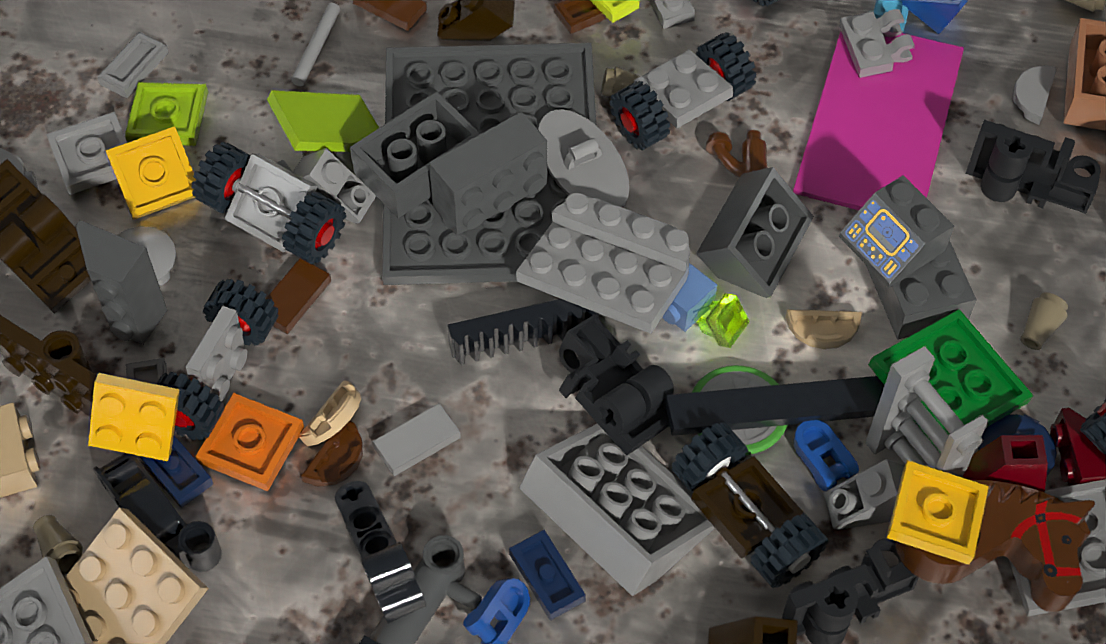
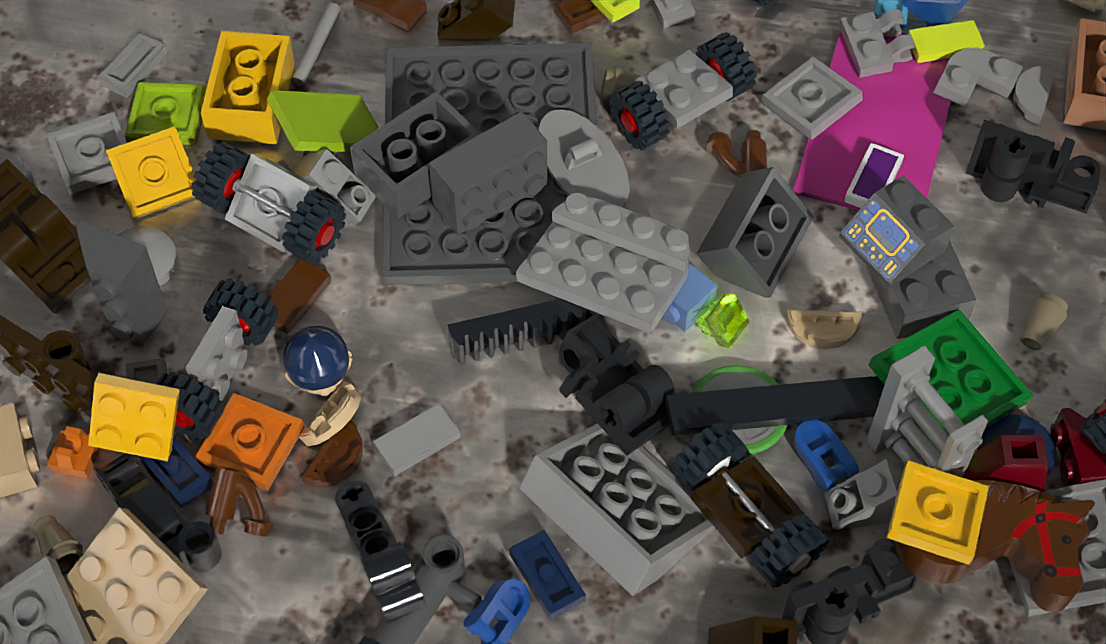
(72, 454): none -> orange tile
(223, 501): none -> reddish brown plant
(240, 83): none -> yellow brick
(316, 360): none -> dark blue hair
(812, 97): none -> light grey plate
(875, 172): none -> dark purple tile
(944, 40): none -> neon yellow tile
(975, 67): none -> light grey plate

